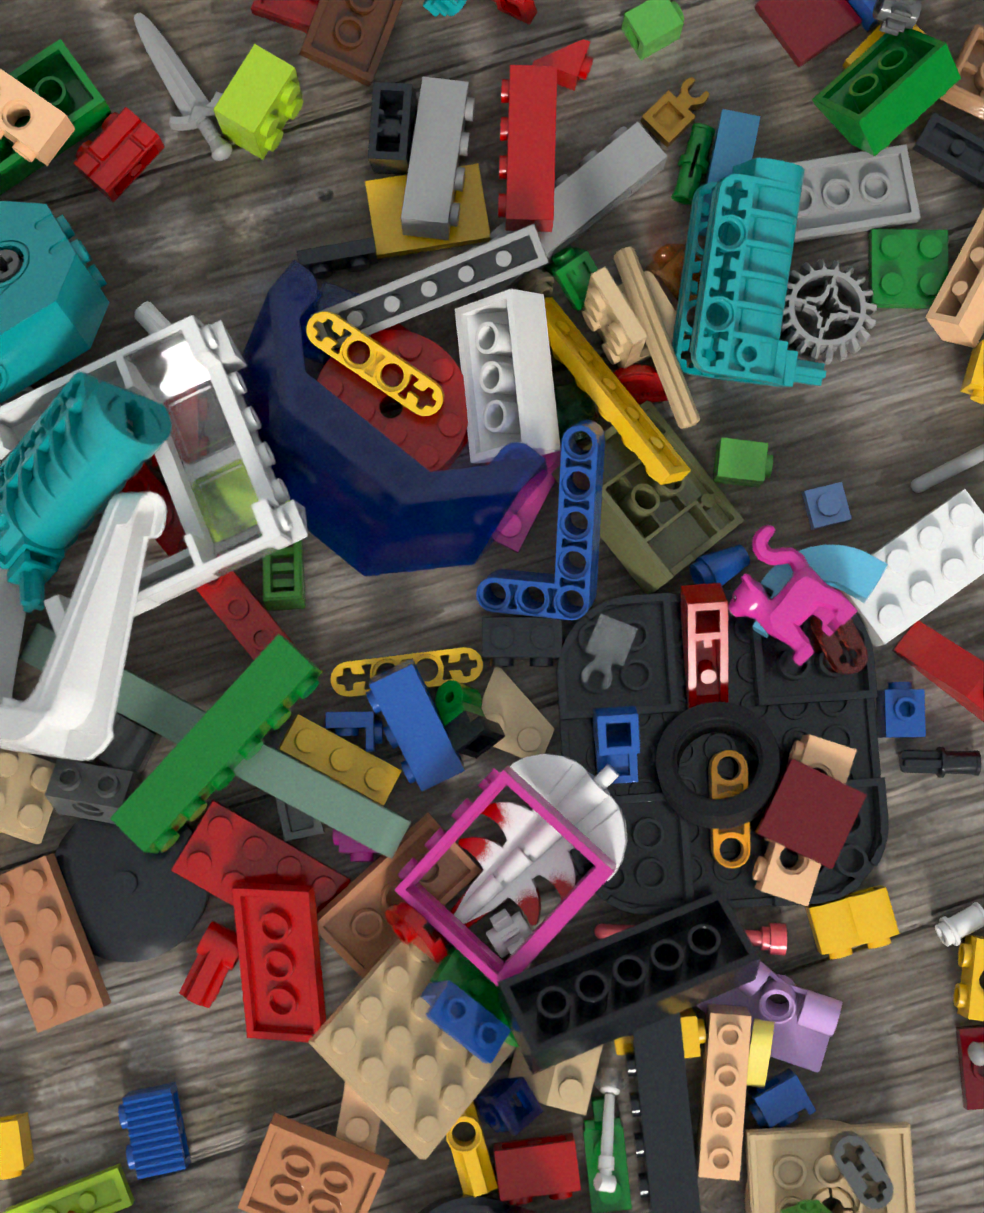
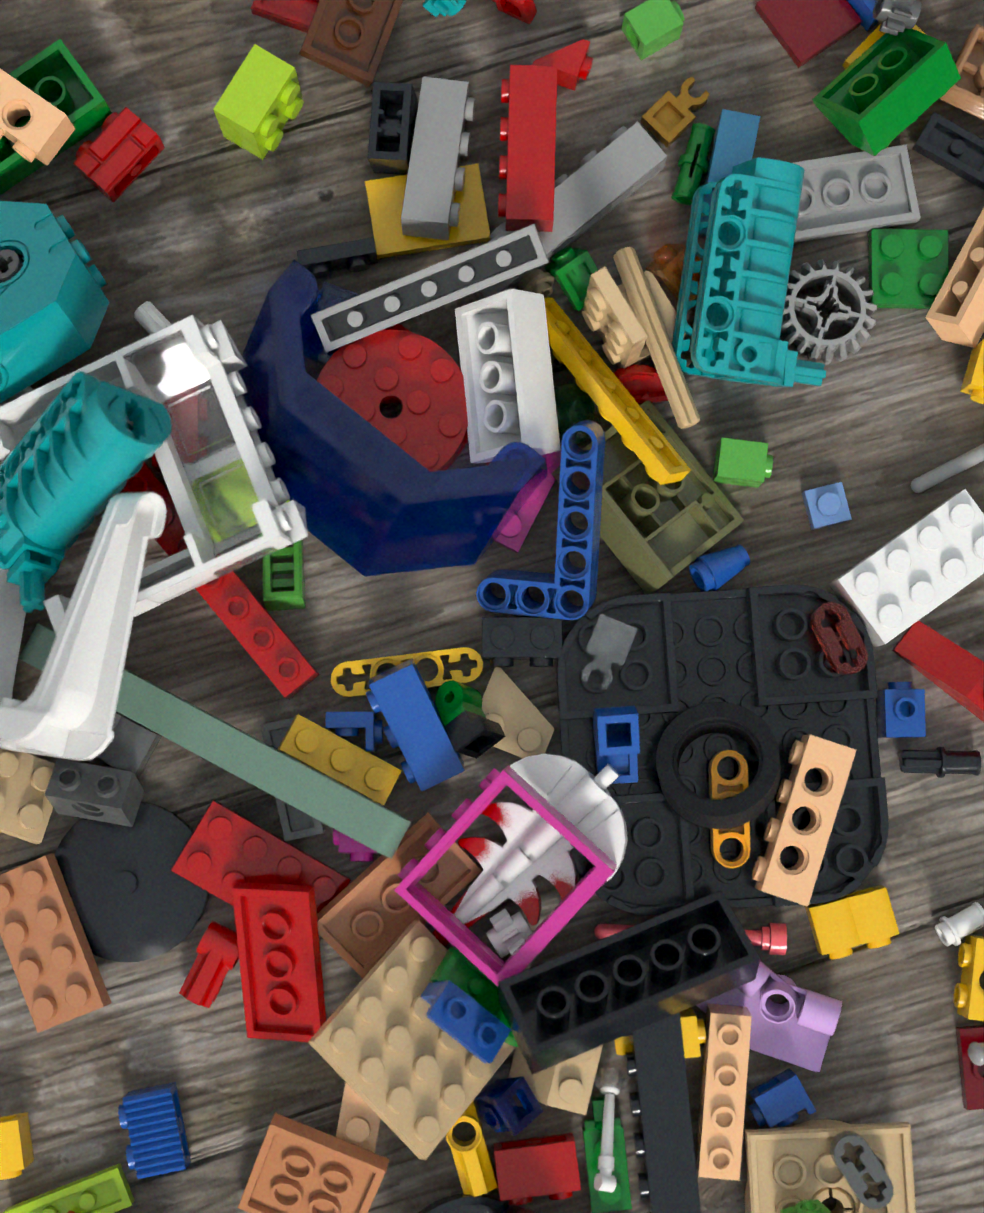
(186, 94): light grey sword -> none
(217, 745): green brick -> none
(373, 367): yellow beam -> none
(408, 927): red plate -> none
(705, 643): red slope -> none
(759, 1052): light yellow beam -> none
(798, 600): dark pink animal -> none
(811, 813): dark red tile -> none
(838, 567): medium azure arch -> none

